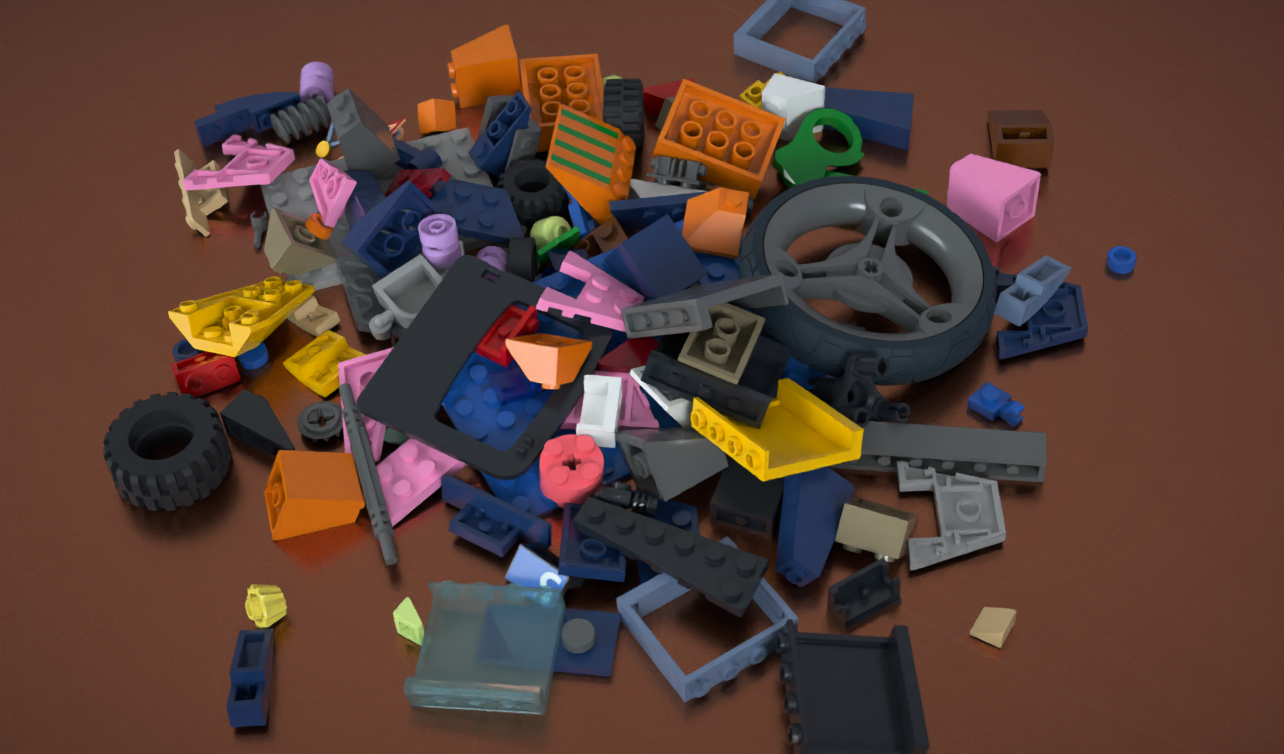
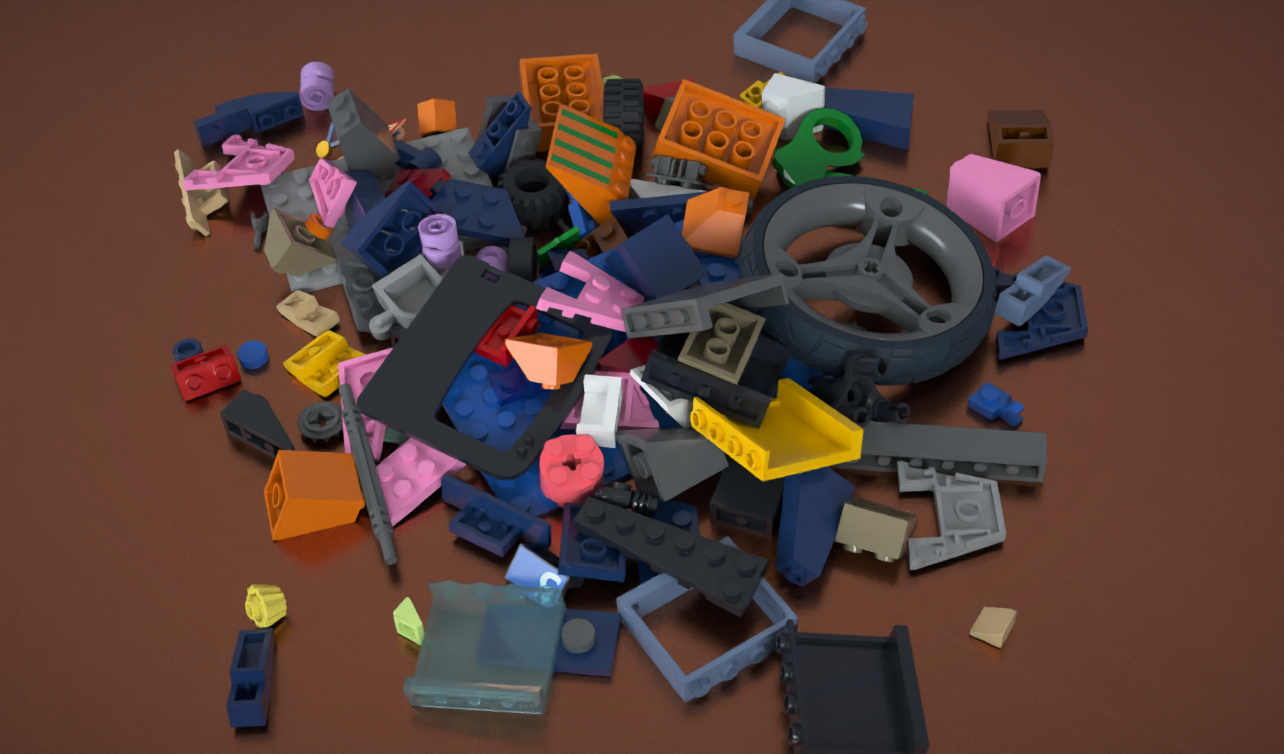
(177, 478): black tyre -> none
(241, 317): yellow wedge -> none
(301, 119): dark grey piece -> none
(485, 68): orange slope -> none
(548, 229): yellowish green head -> none
(863, 595): black hinge -> none
(1121, 259): blue tile -> none

